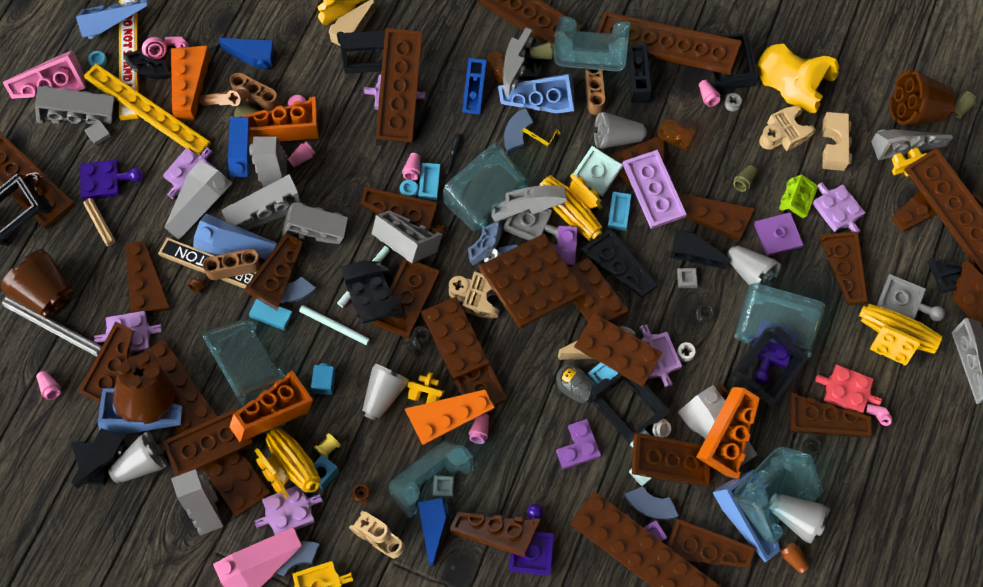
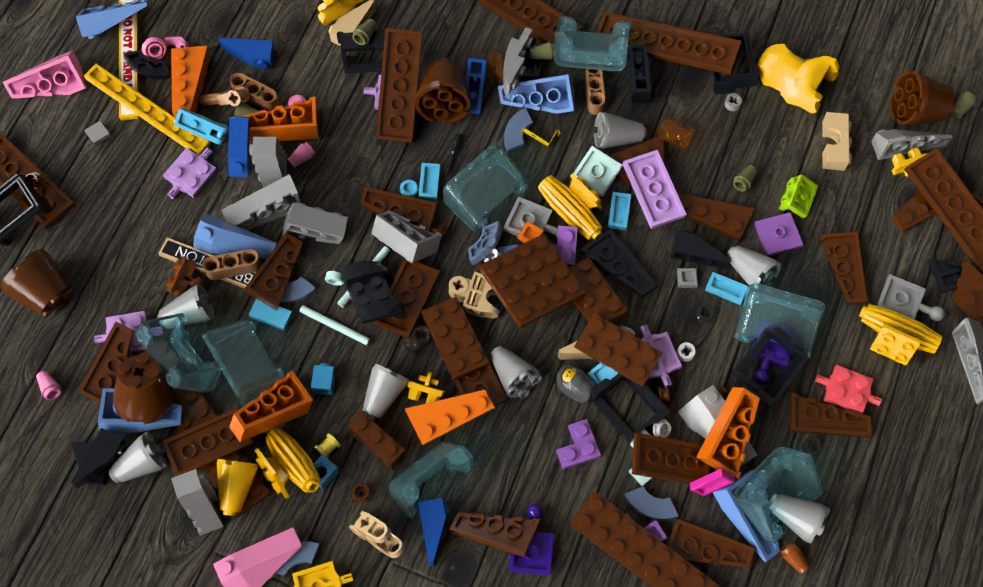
(52, 326): light grey axle -> none
(73, 106): light grey wedge -> none
(97, 57): medium azure tile -> none
(99, 222): tan axle -> none
(103, 178): dark purple plate -> none
(143, 282): reddish brown wing -> none
(168, 345): none -> clear light blue windscreen
(182, 268): none -> dark orange hinge
(192, 304): none -> light grey cone
(200, 125): none -> medium azure plate
(200, 190): light grey wedge -> none
(234, 484): none -> yellow cone
(289, 512): lavender plate -> none
(334, 278): none -> light aqua tile
(364, 32): none -> olive cone
(376, 440): none -> reddish brown brick
(412, 167): bright pink cone -> none
(443, 93): none -> reddish brown cone
(443, 486): light grey tile -> none
(479, 429): bright pink cone -> none
(514, 373): none -> light grey cone
(529, 232): none -> orange tile
(533, 198): light grey slope -> none
(663, 394): none -> reddish brown bush
(709, 94): bright pink cone -> none
(712, 482): none -> dark pink tile
(726, 288): none -> medium azure tile
(784, 130): tan piece -> none
(838, 208): lavender plate -> none
(880, 412): bright pink arm -> none

